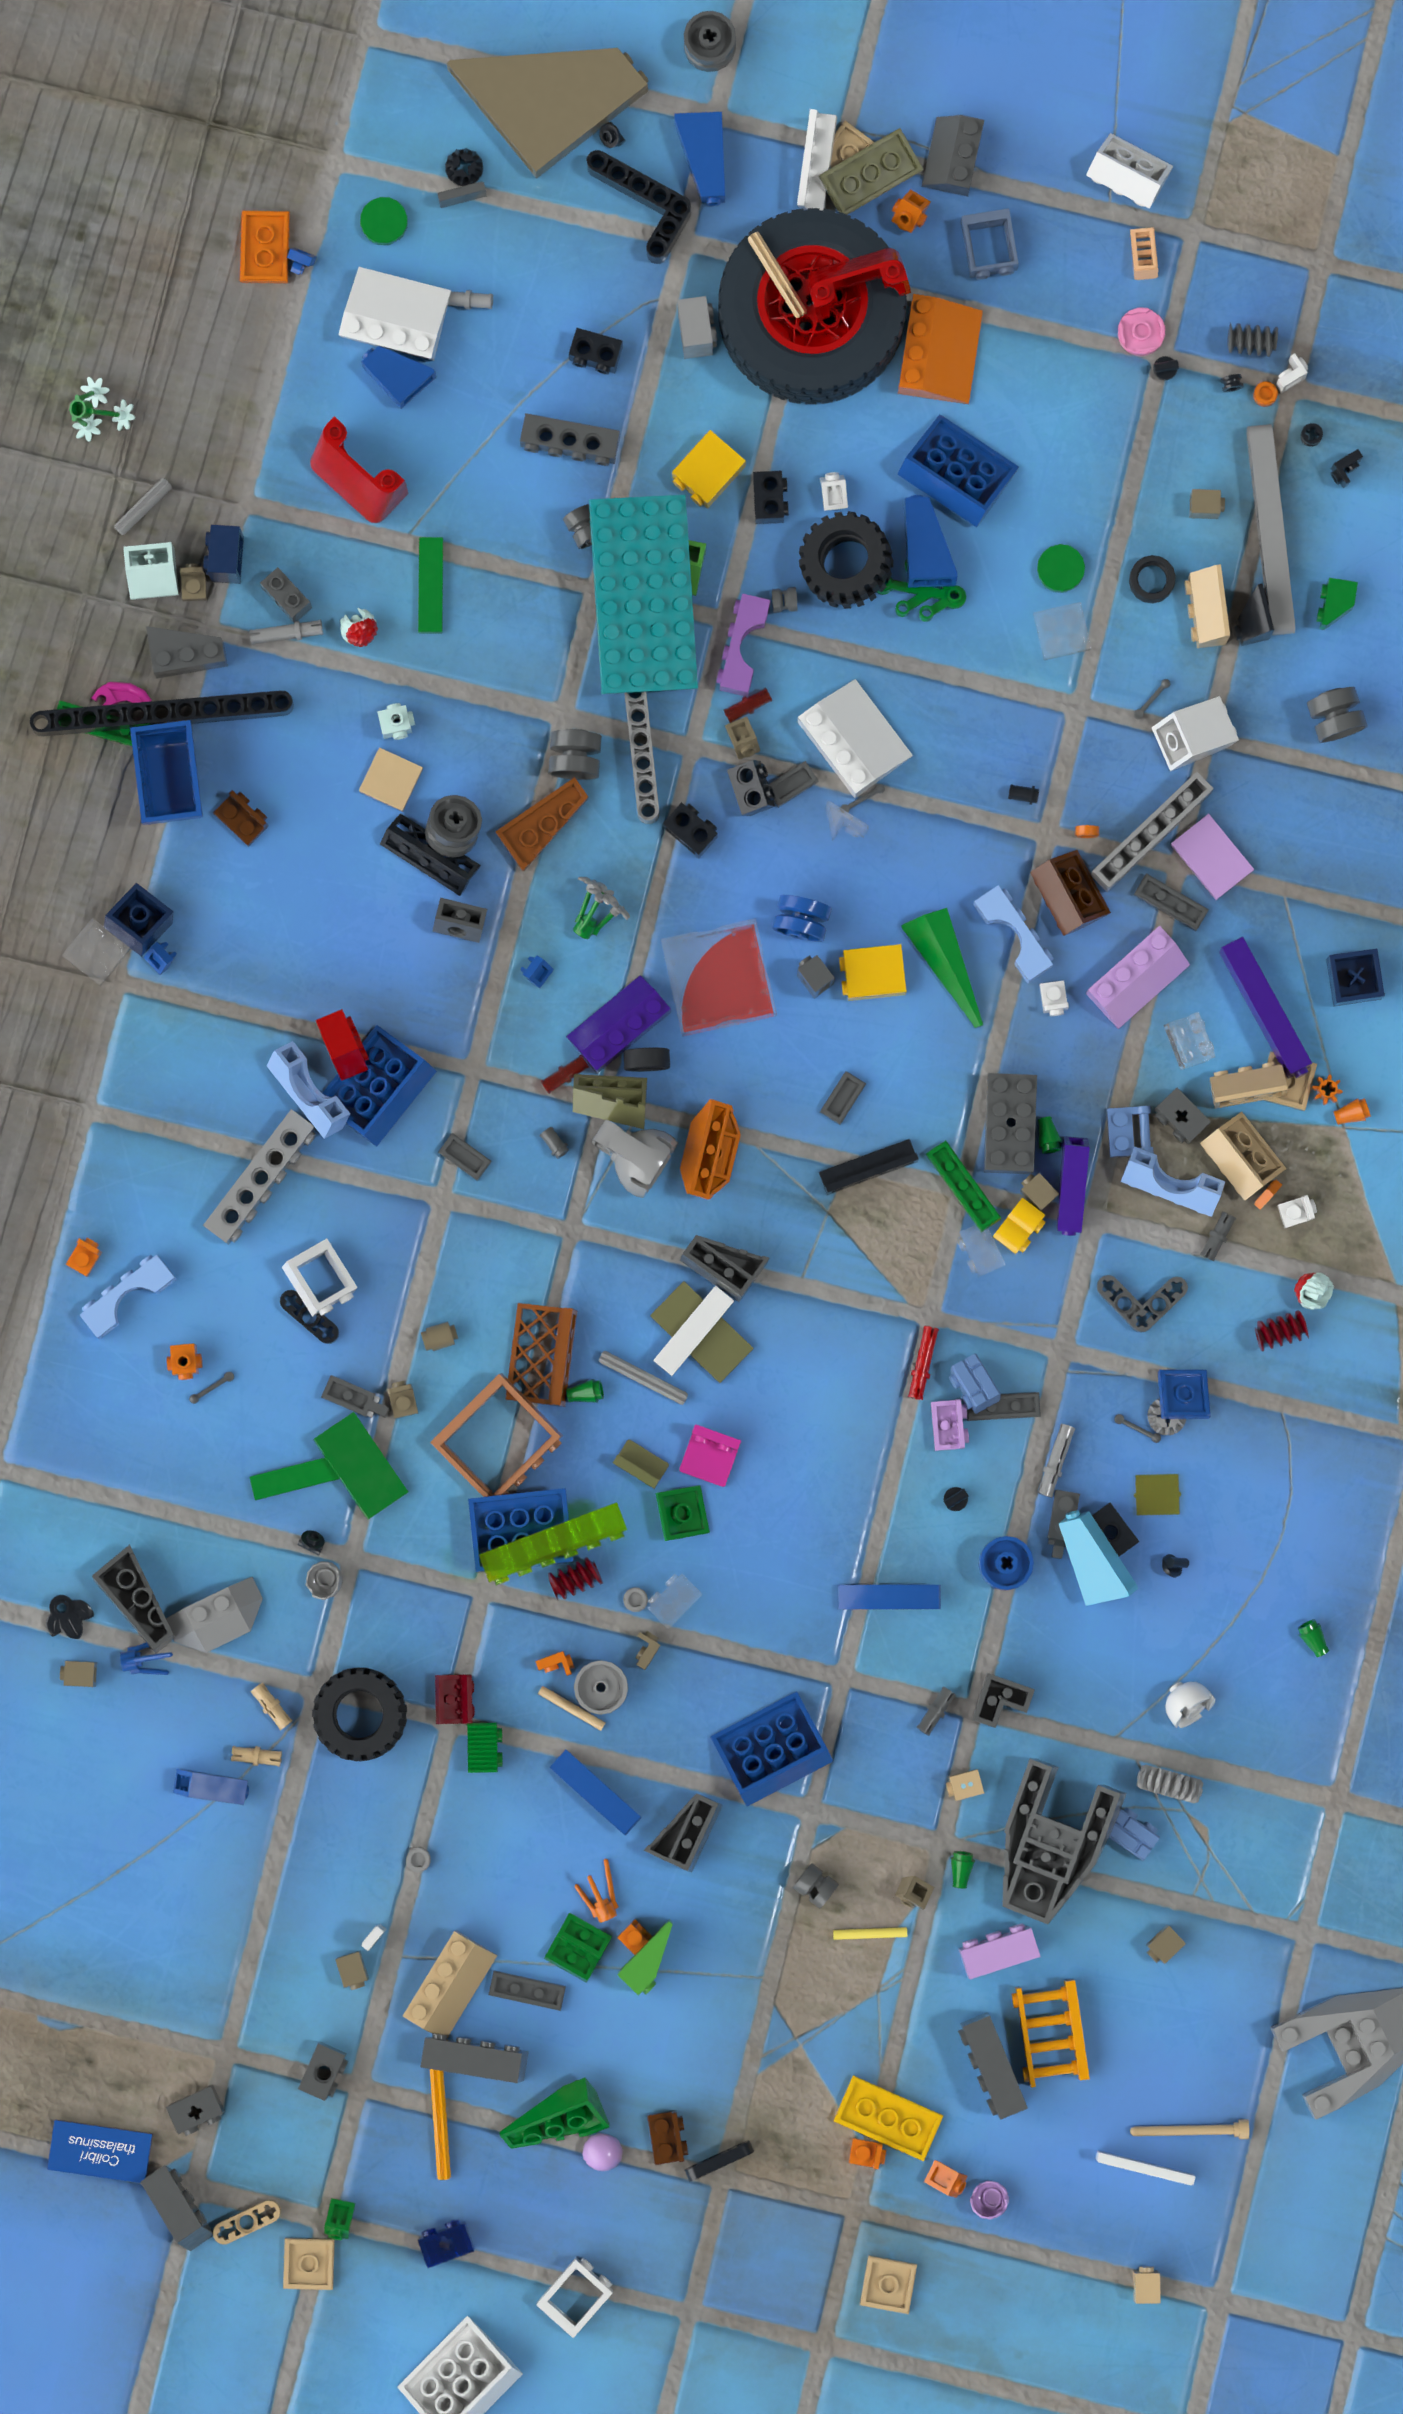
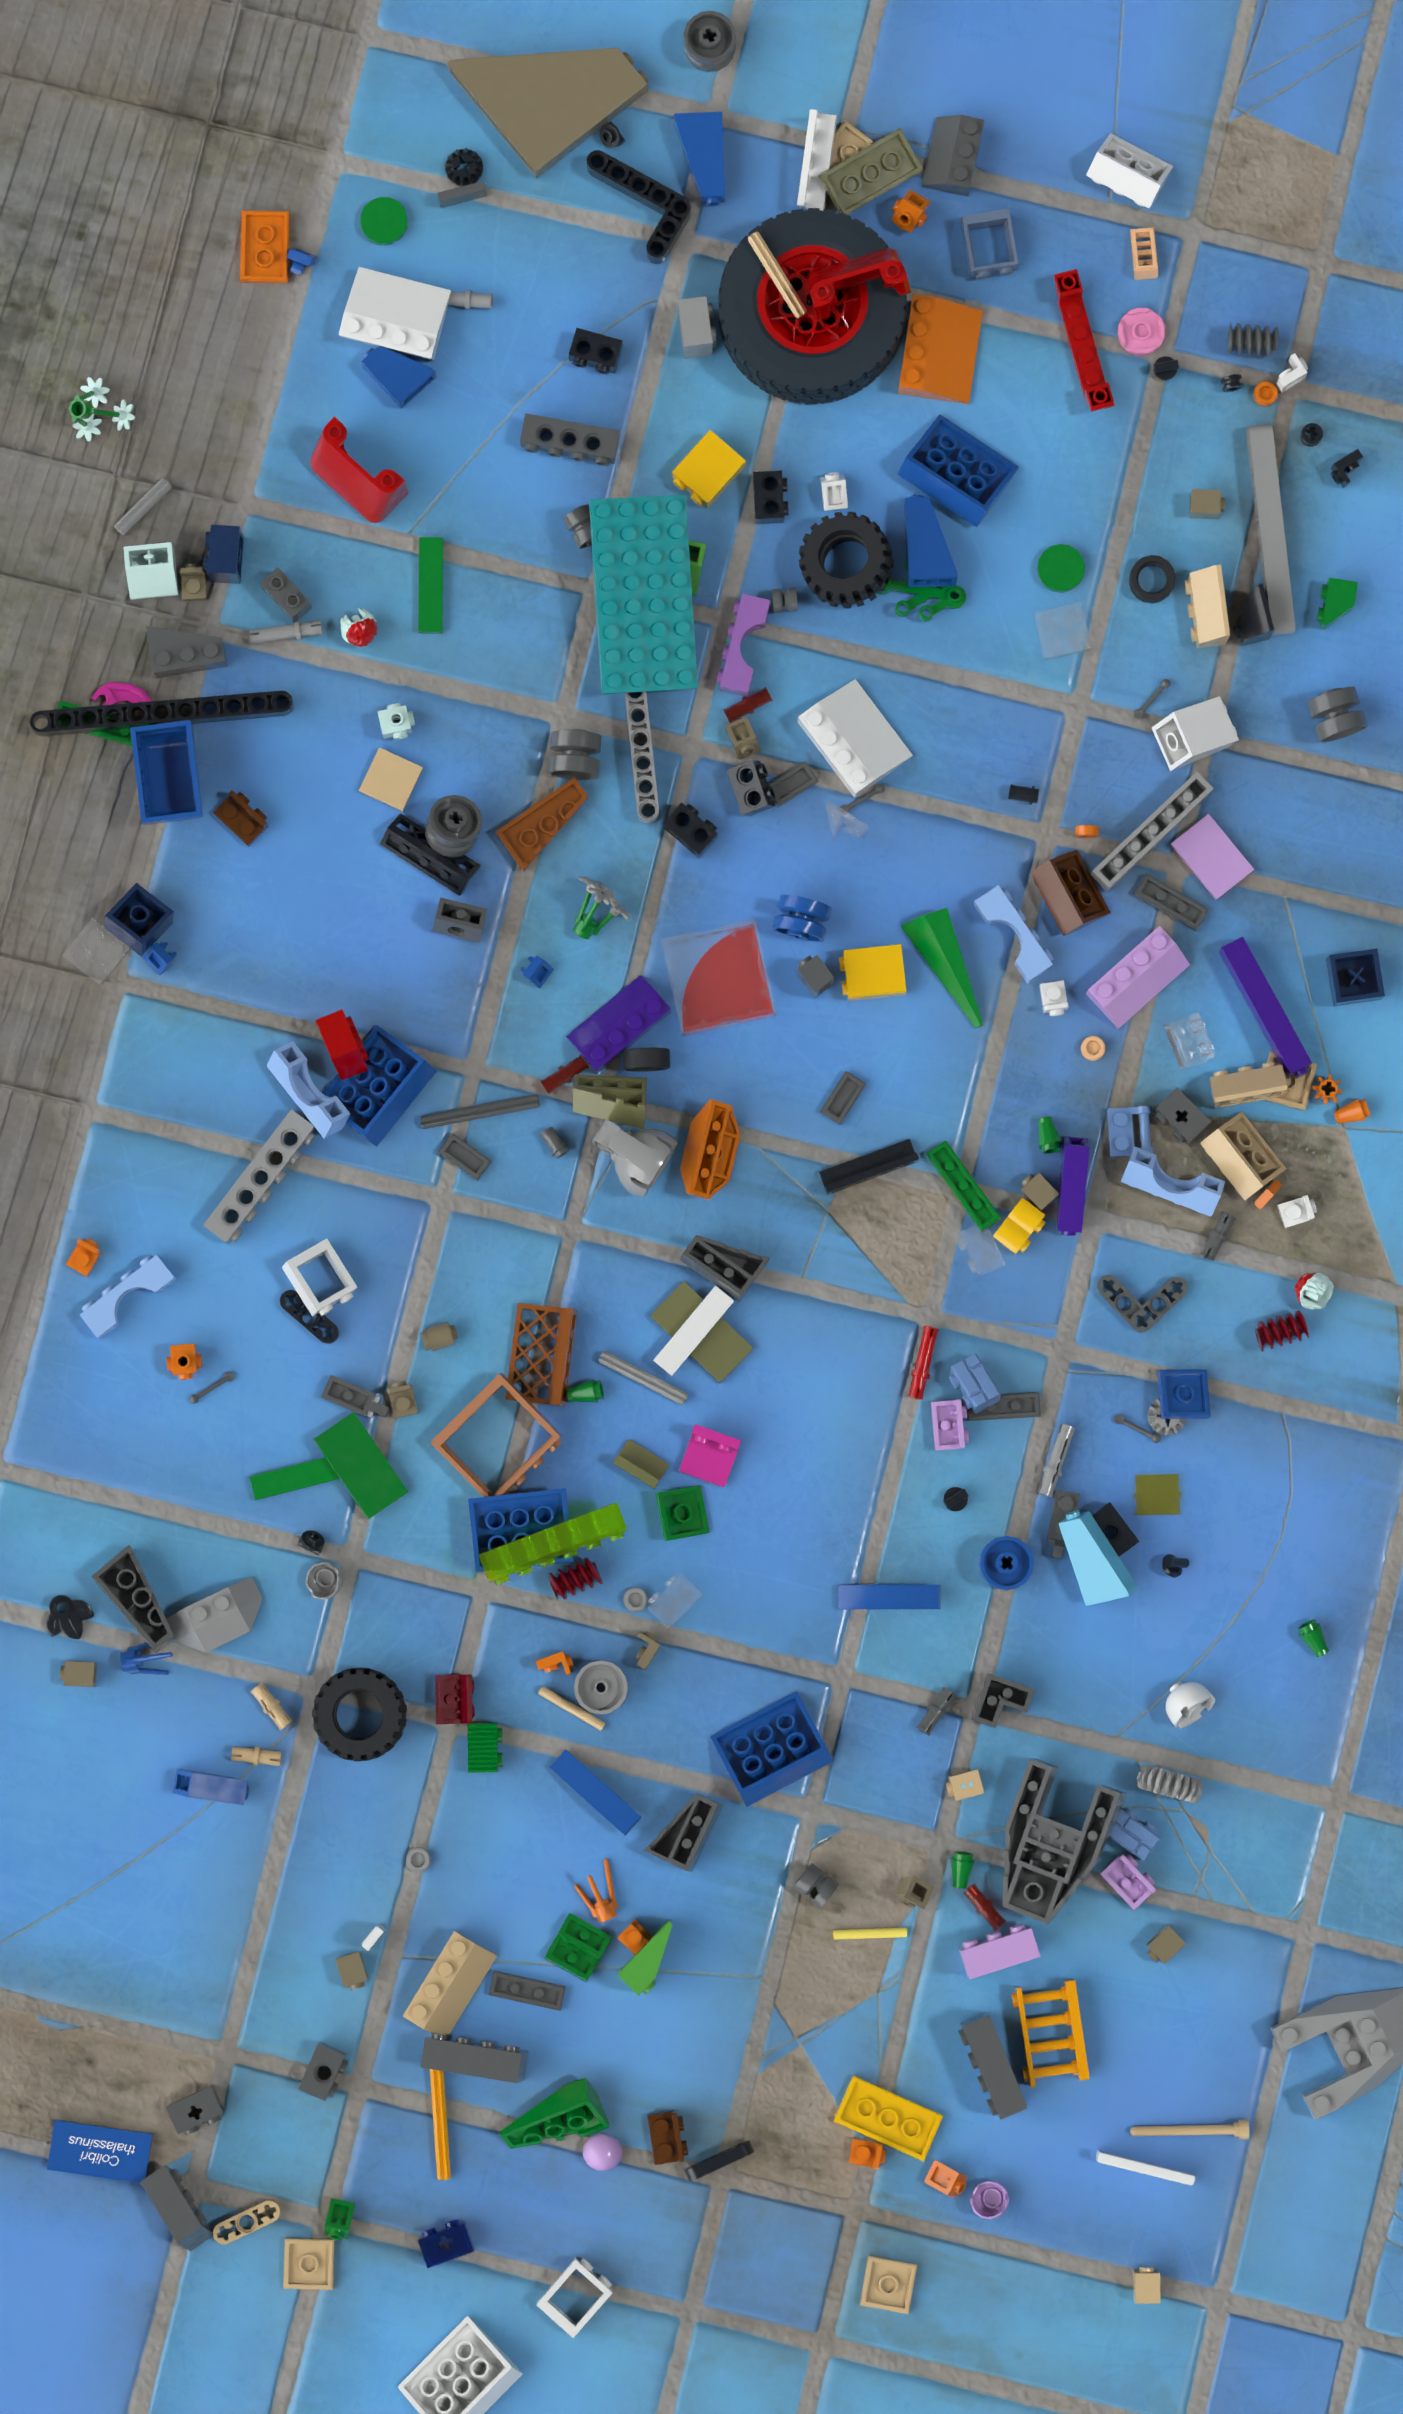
(480, 1111): none -> dark grey axle
(984, 1906): none -> clear red pin
(1006, 1147): dark grey brick -> none
(1081, 341): none -> red slope
(1093, 1048): none -> light nougat tile
(1128, 1880): none -> lavender bracket

